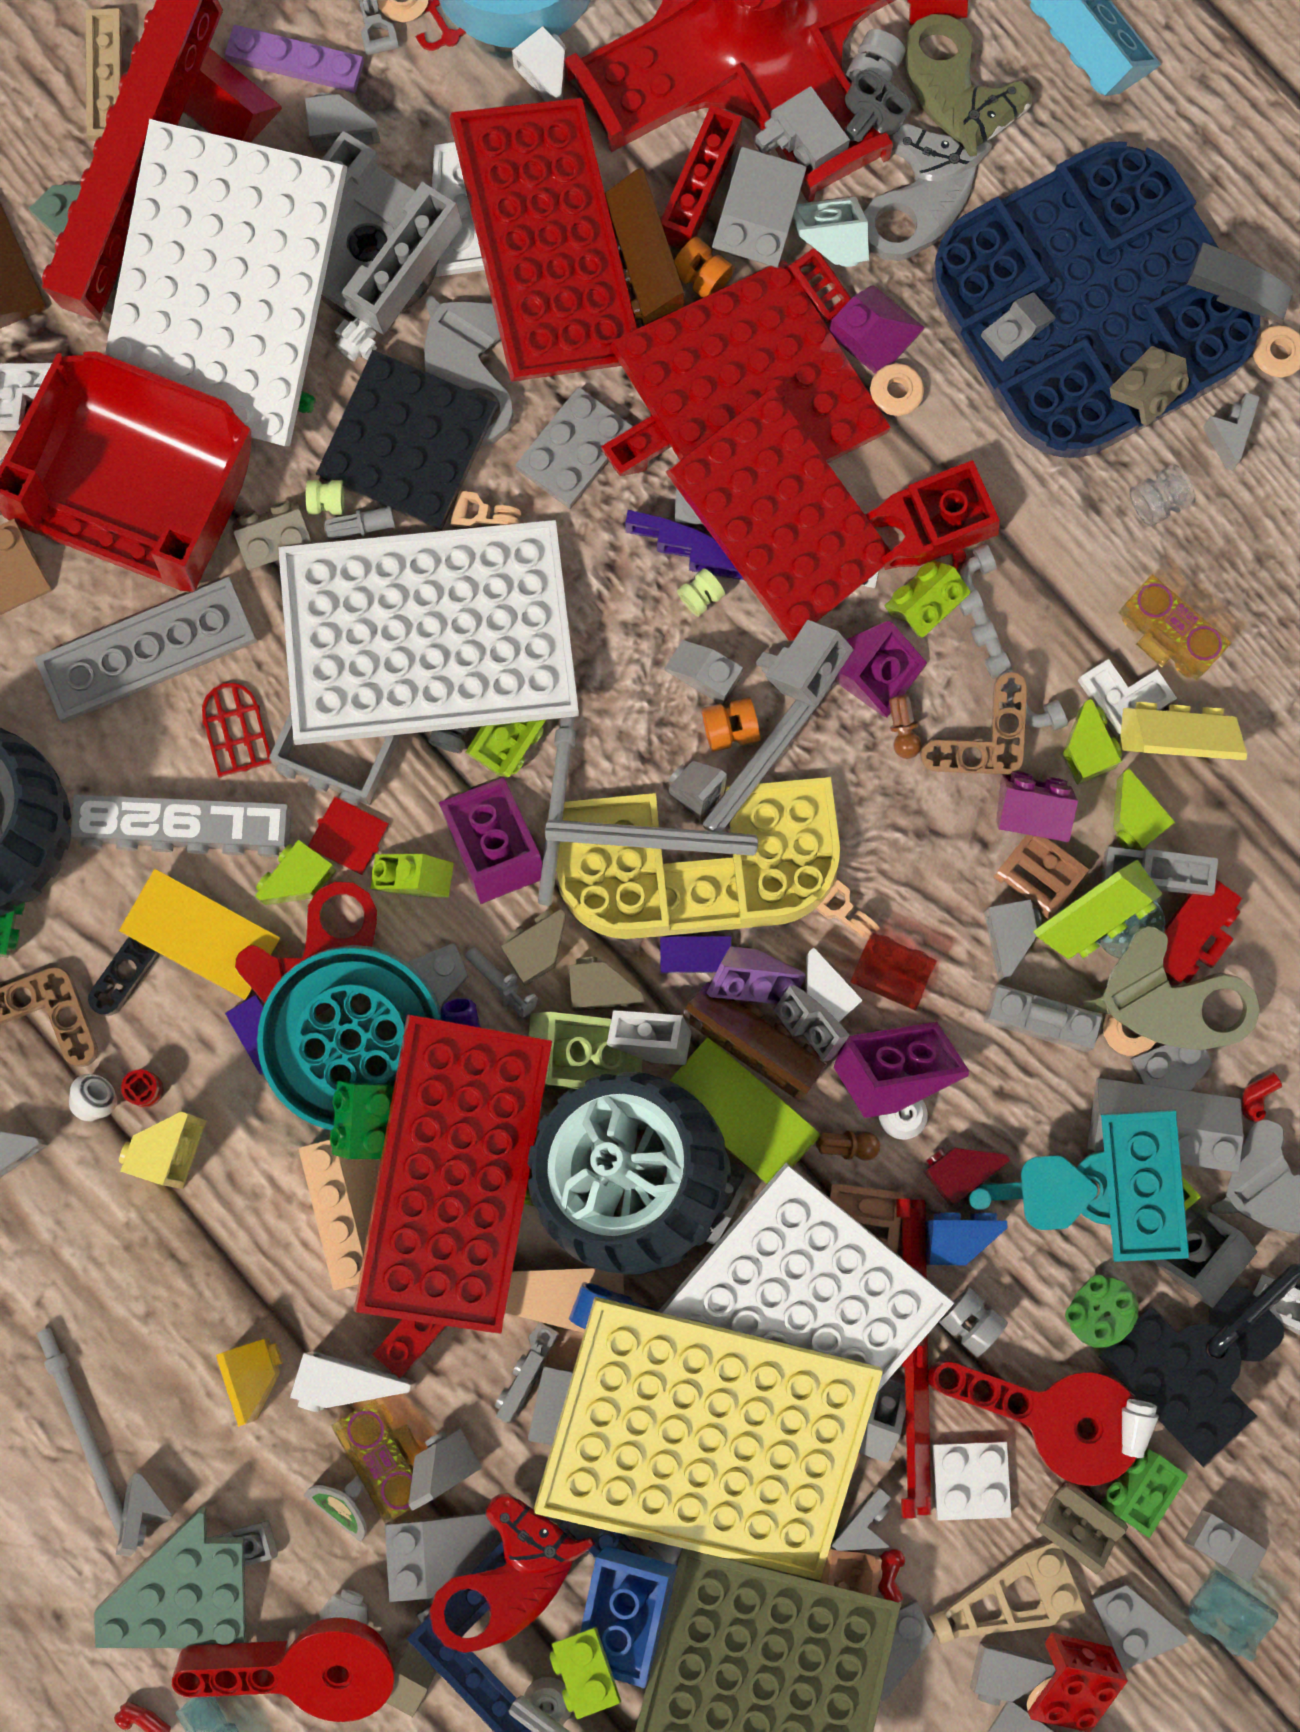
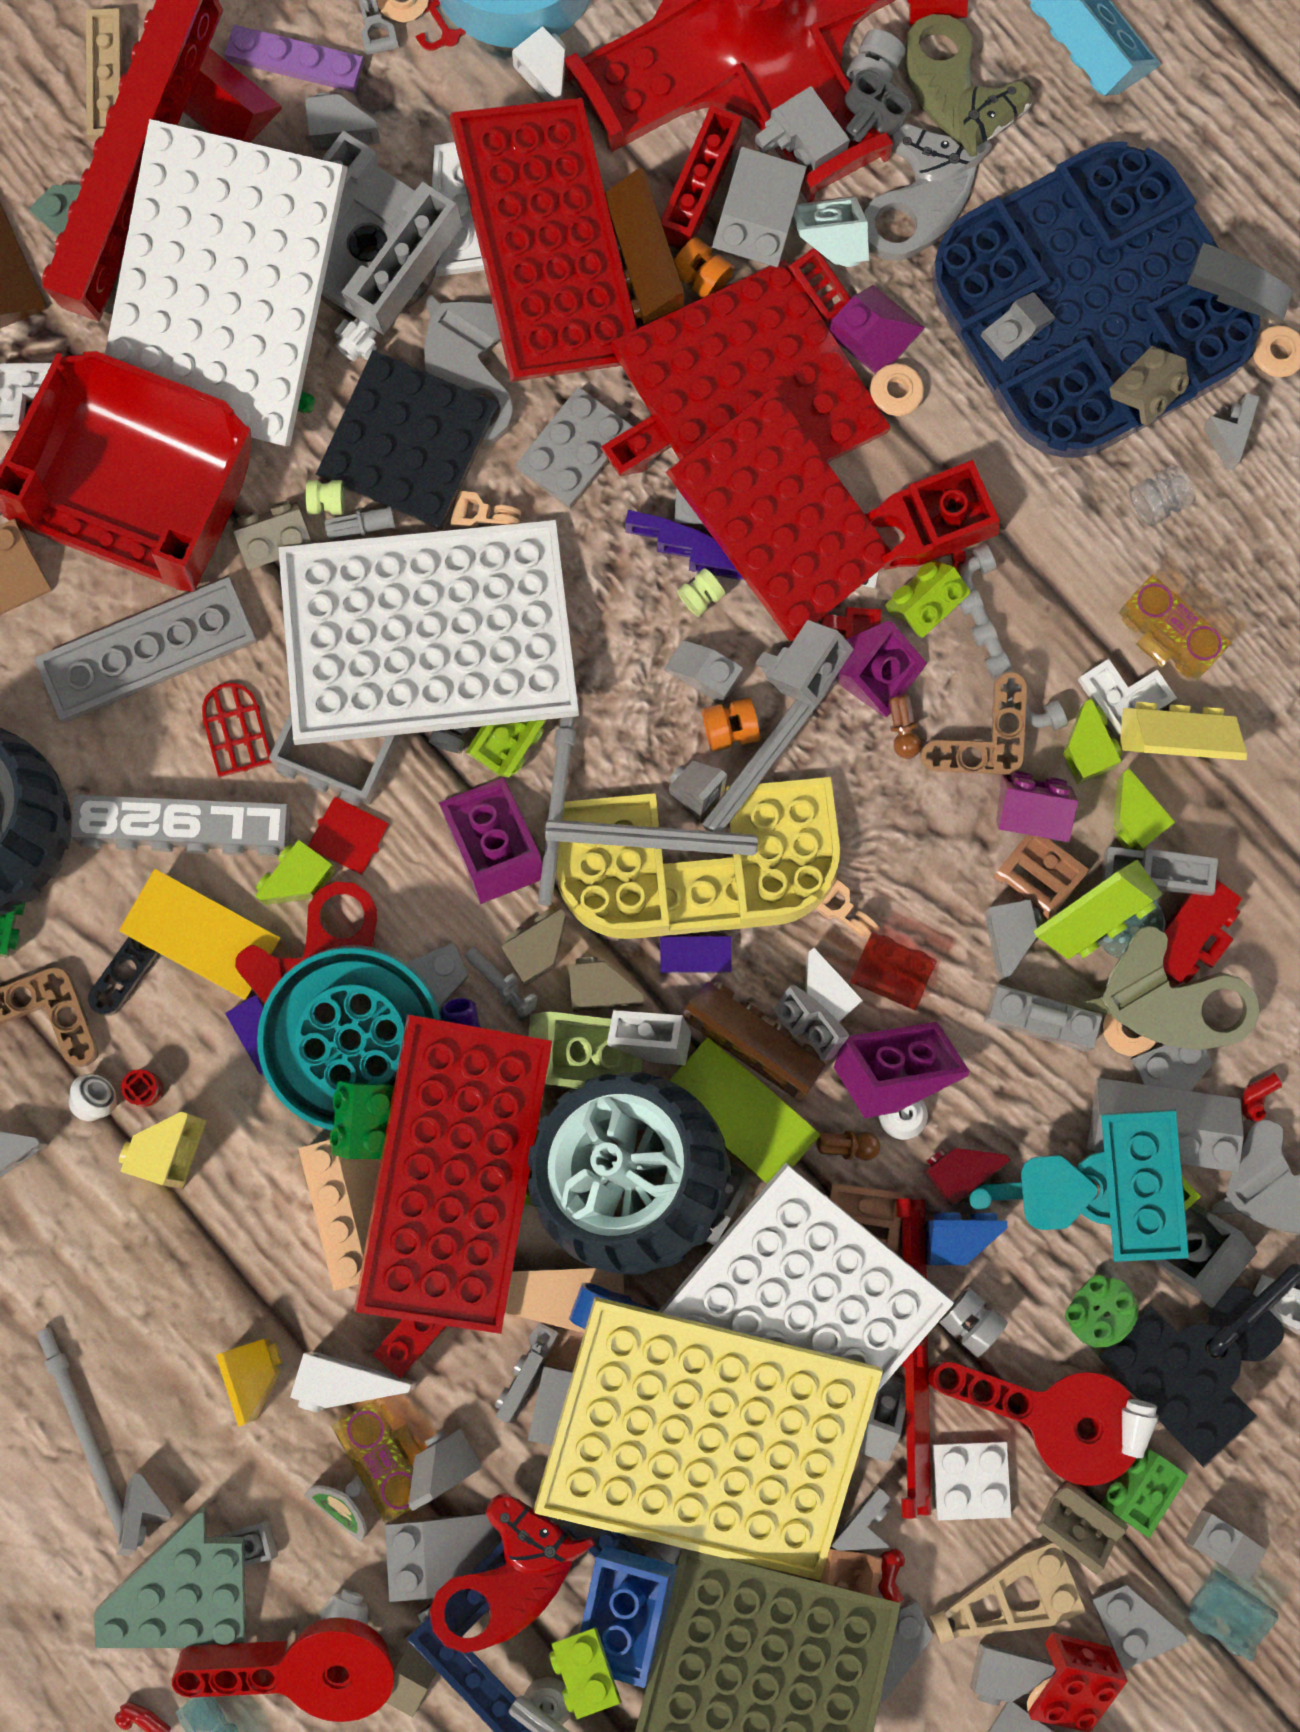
(412, 875): lime slope -> none
(753, 977): medium lavender slope -> none
(854, 621): none -> red plate

